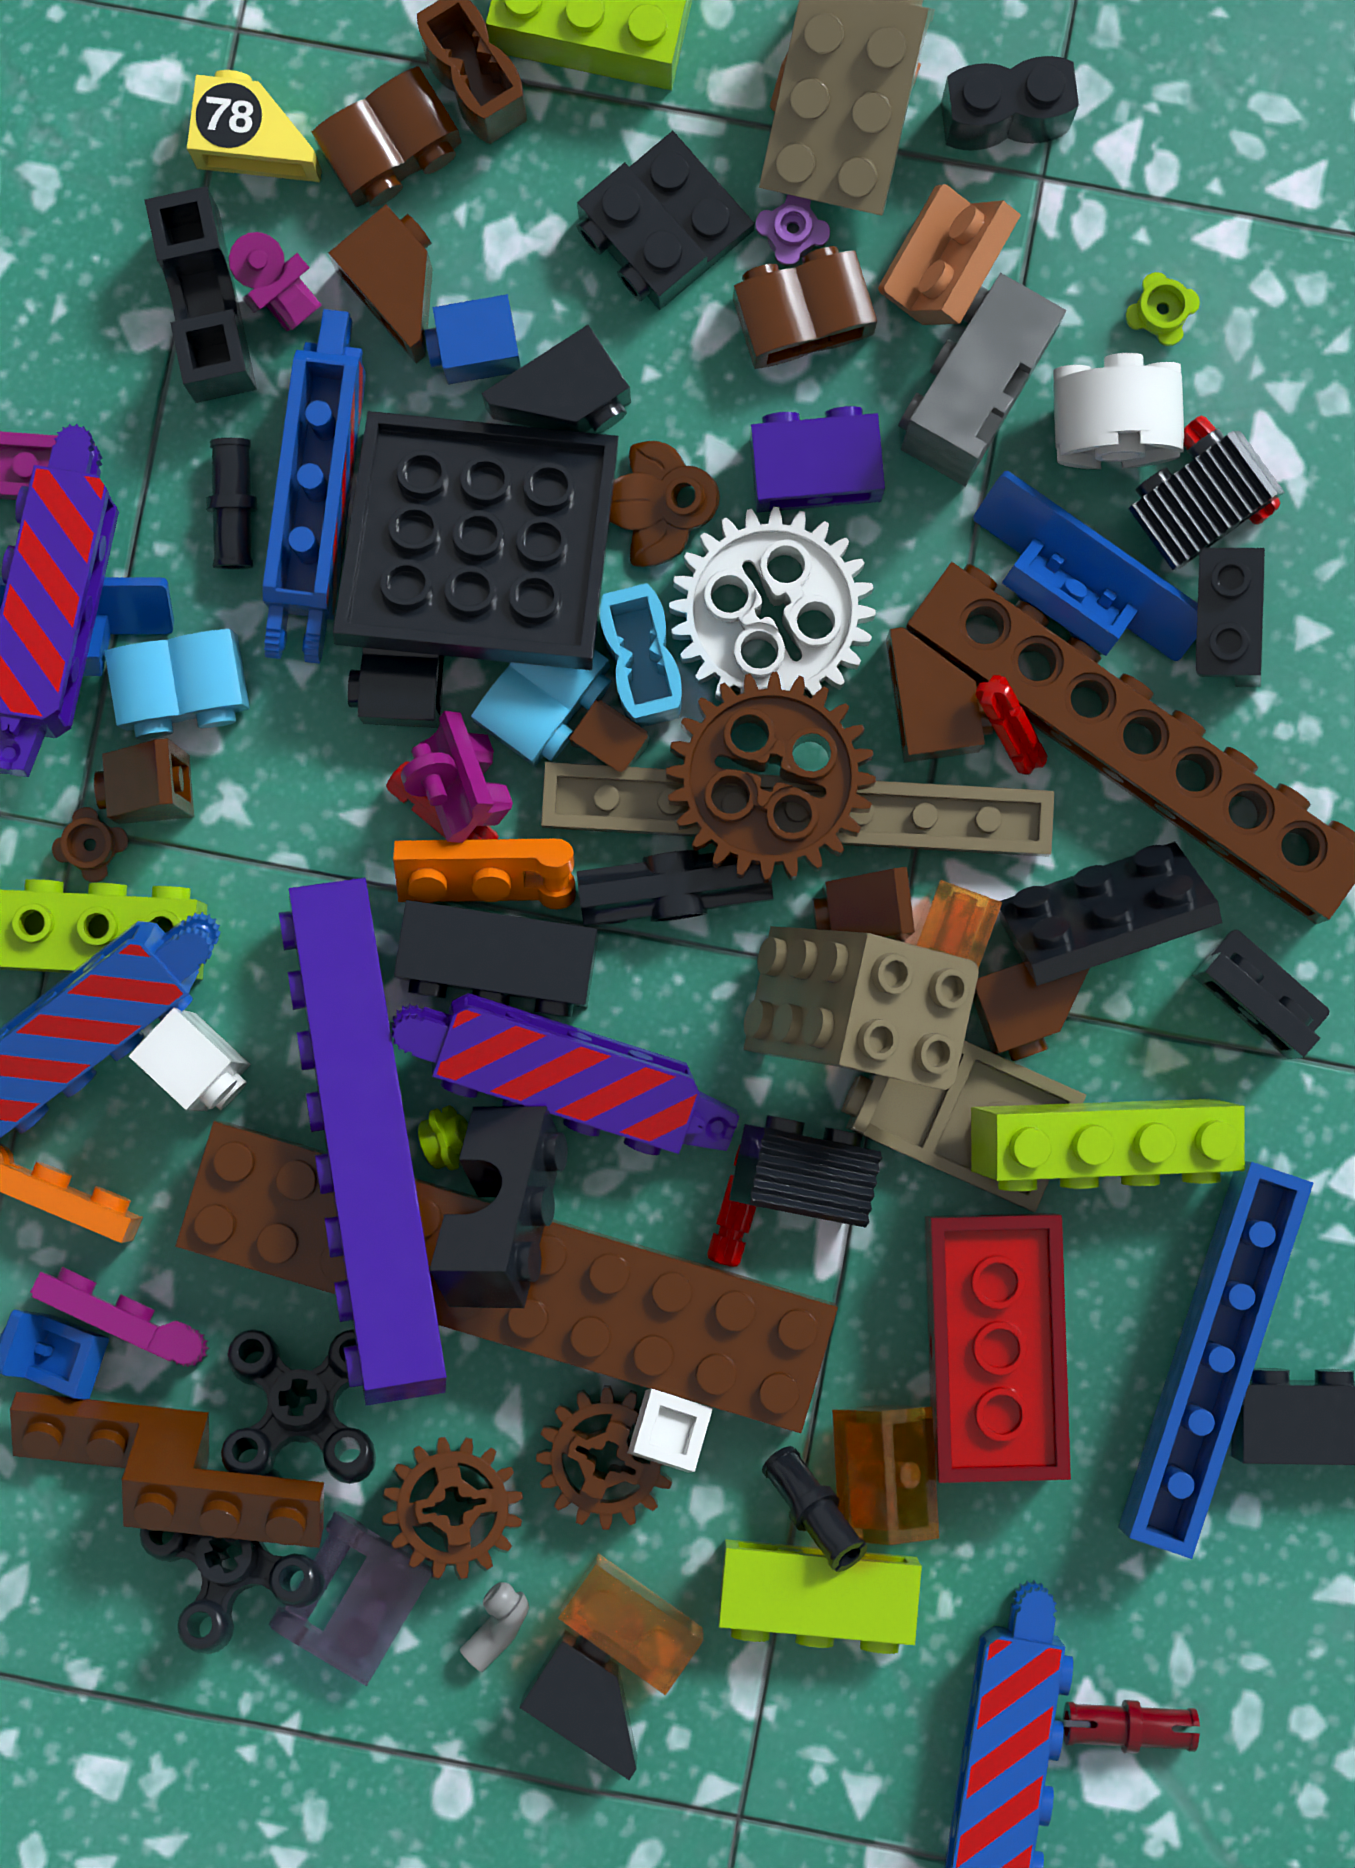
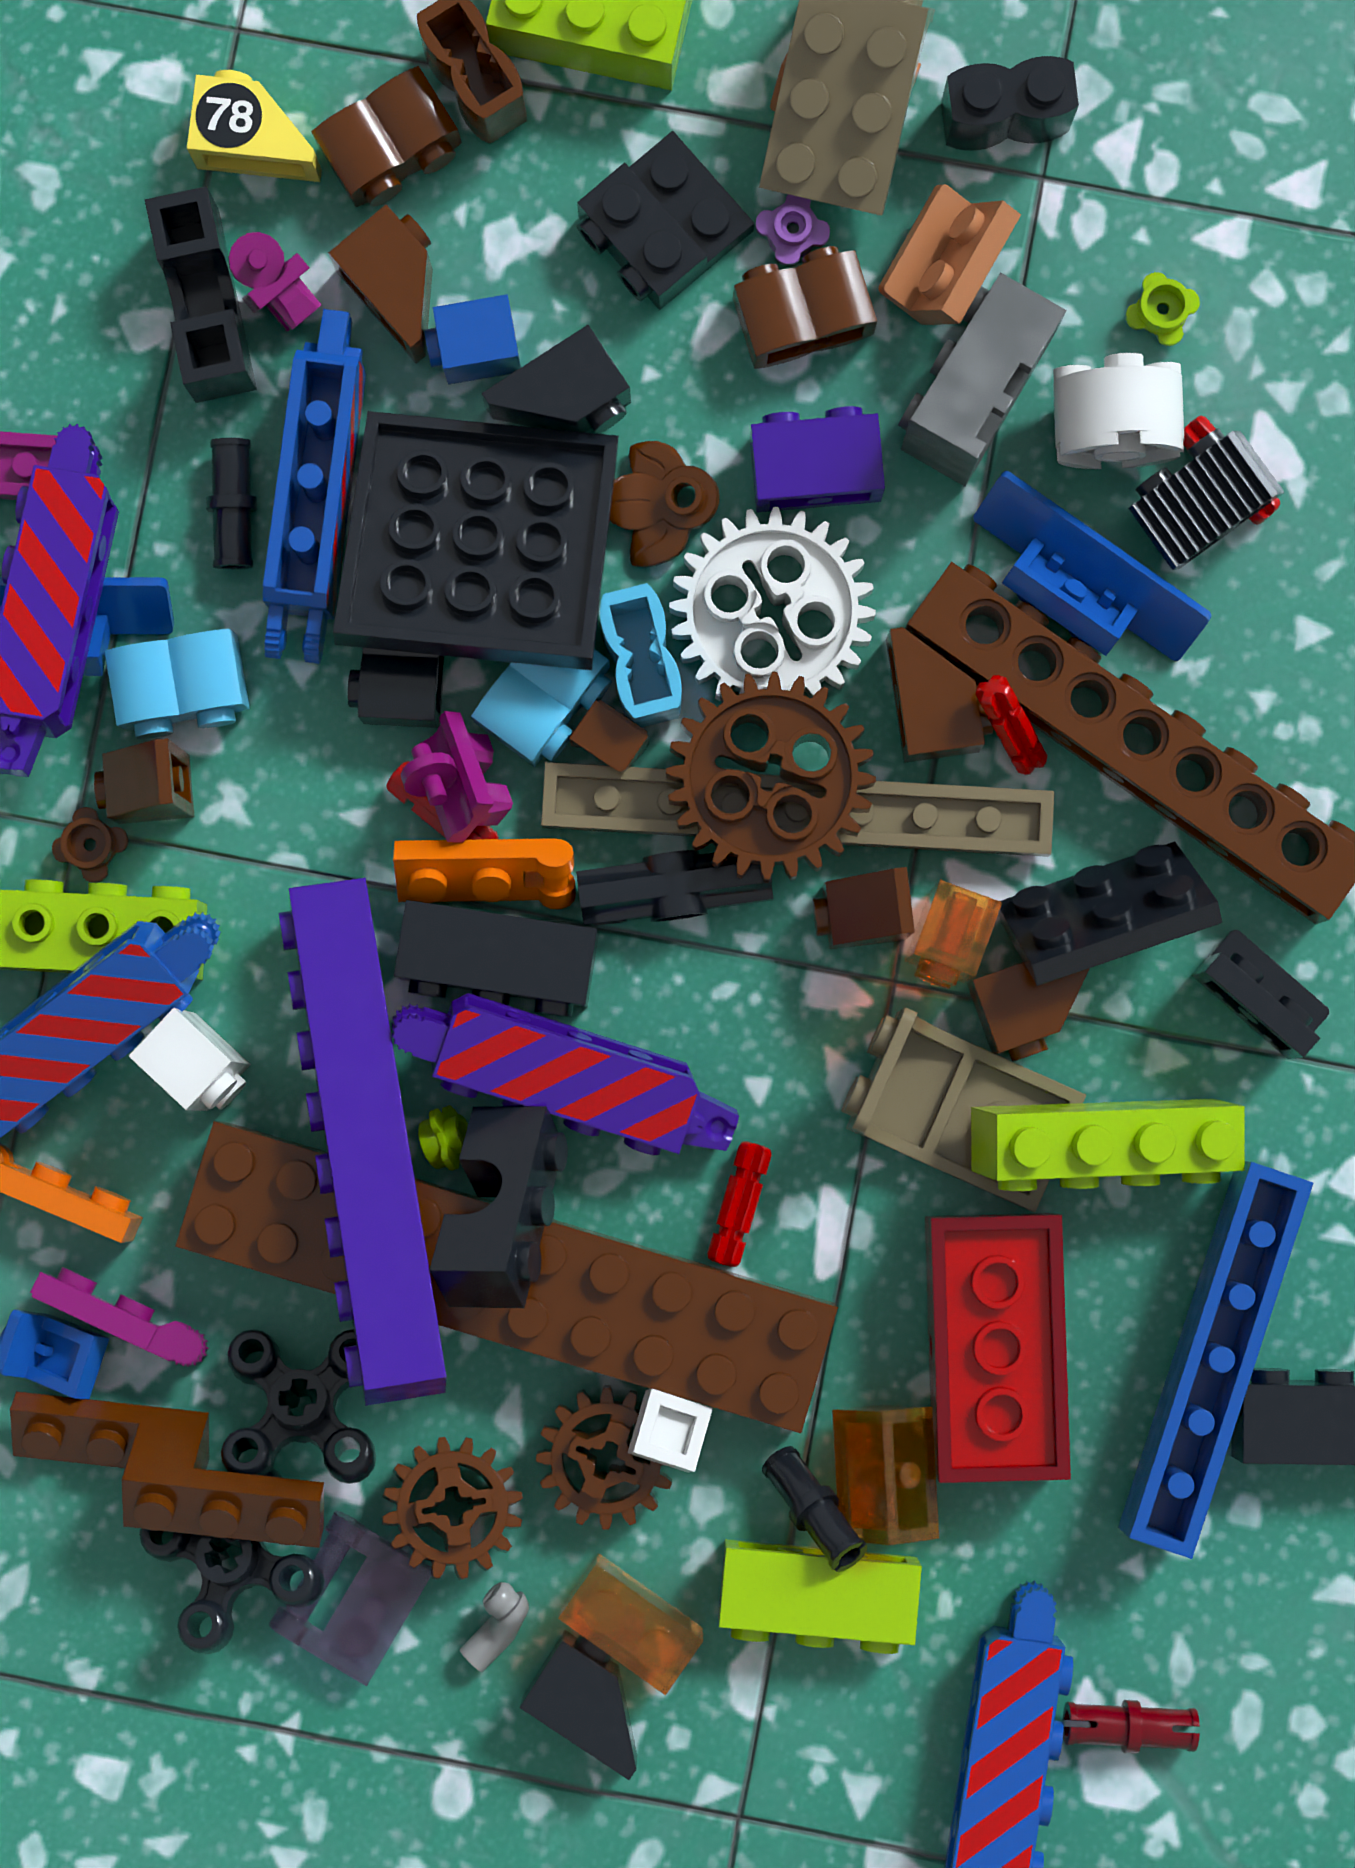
(806, 1174): black brick -> none
(861, 1004): dark tan bracket -> none
(1230, 614): black bracket -> none

